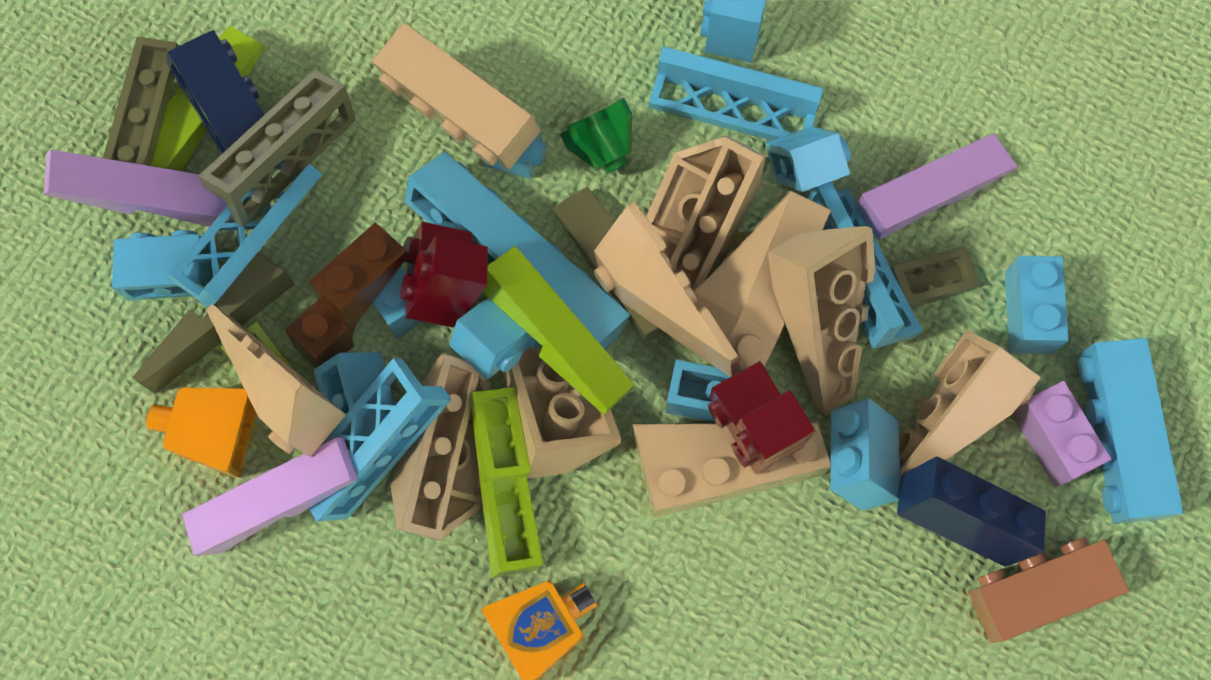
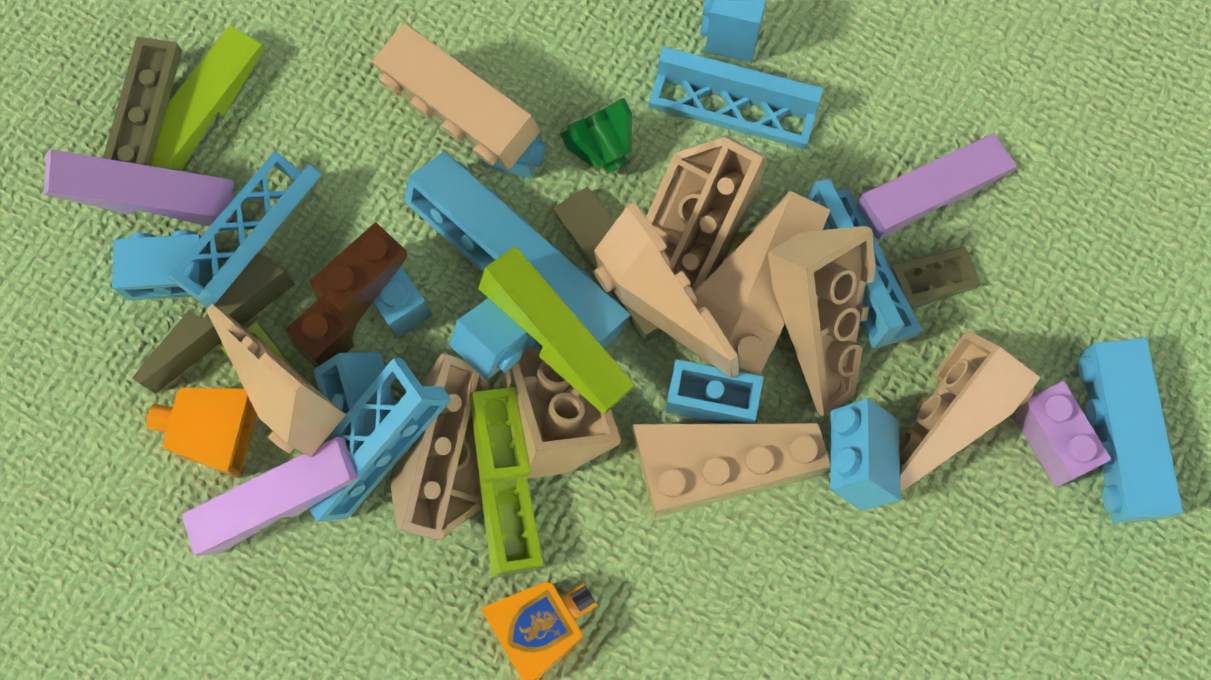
(215, 87): dark blue brick -> none
(276, 138): olive fence -> none
(442, 274): dark red brick -> none
(759, 418): dark red brick -> none
(809, 158): medium azure brick -> none
(971, 512): dark blue brick -> none
(1036, 304): medium azure brick -> none
(1046, 589): nougat brick -> none

